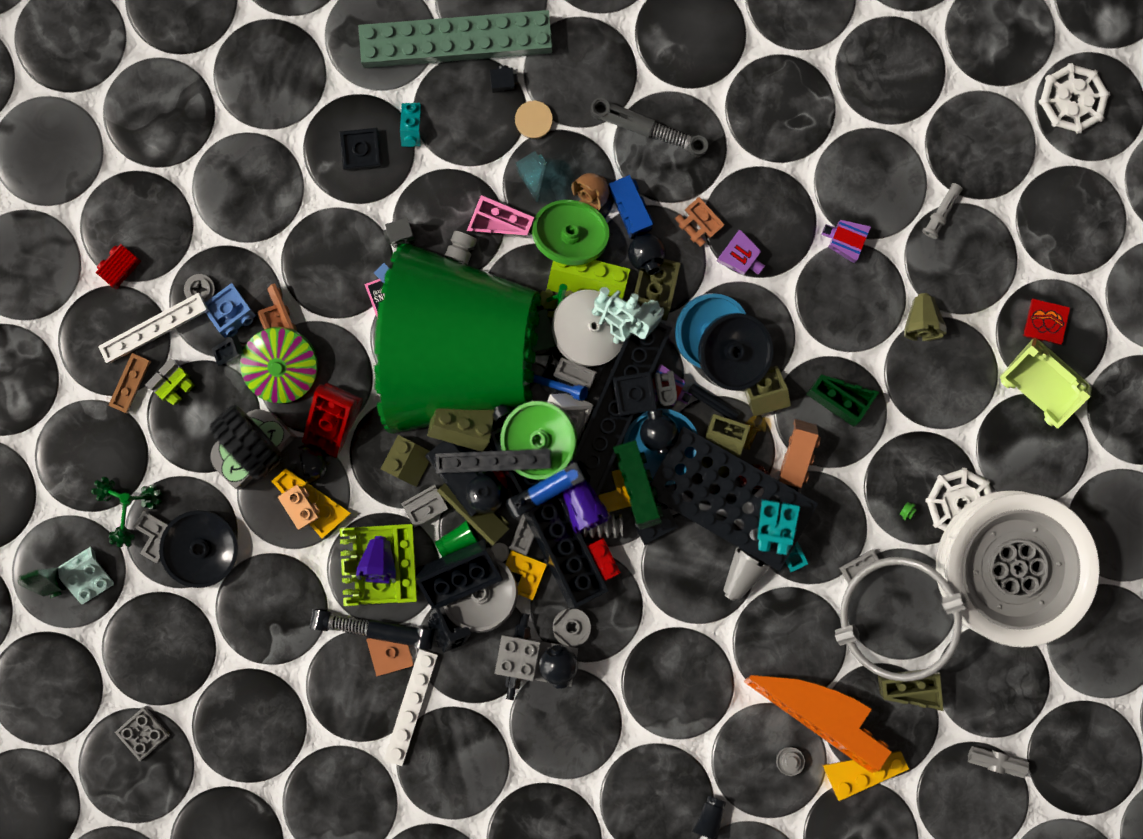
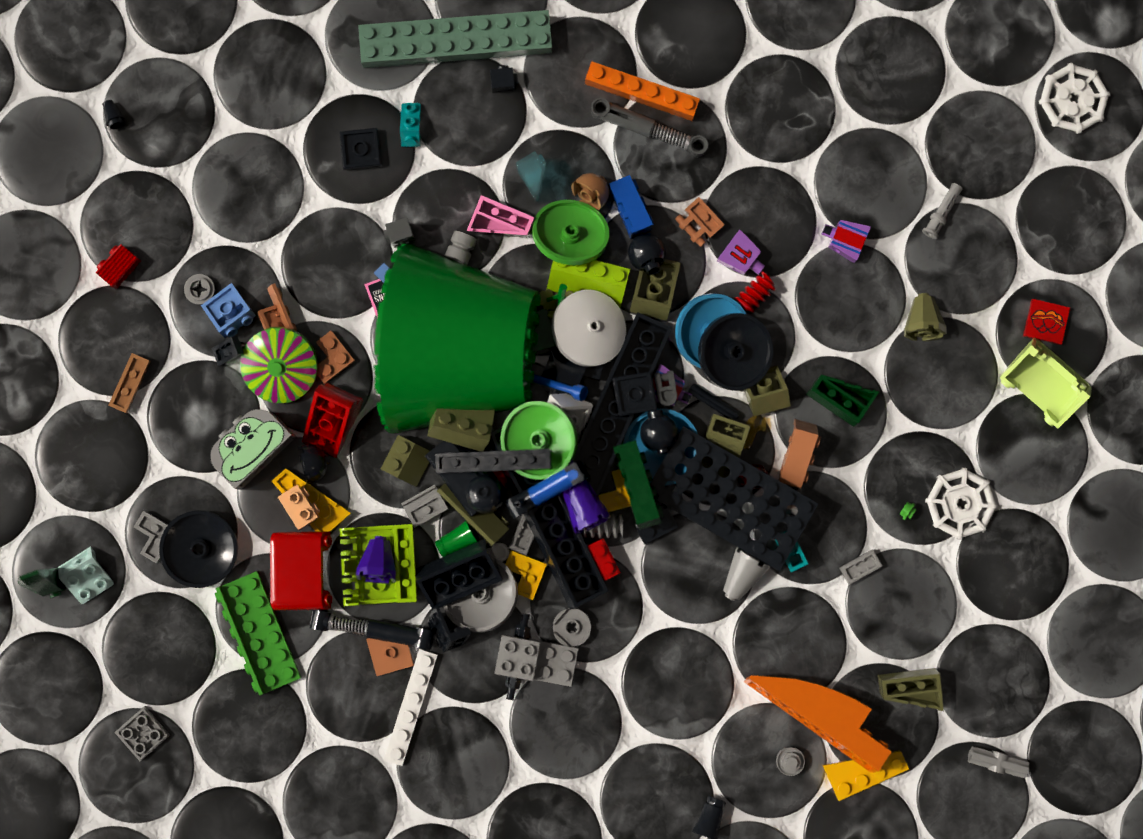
(112, 115): none -> black cone
(148, 498): dark green plant -> none
(153, 328): white plate -> none
(176, 376): lime hips -> none
(245, 442): black tyre -> none
(257, 633): none -> bright green bracket
(298, 570): none -> red windscreen
(337, 357): none -> nougat plate
(501, 413): black plate -> none
(533, 119): tan tile -> none
(558, 666): black brick -> none
(574, 373): light grey tile -> none
(627, 316): light aqua piece -> none
(641, 91): none -> orange brick
(756, 293): none -> red piece
(773, 531): teal hips -> none
(952, 604): light grey piece -> none
(1059, 587): wheel -> none

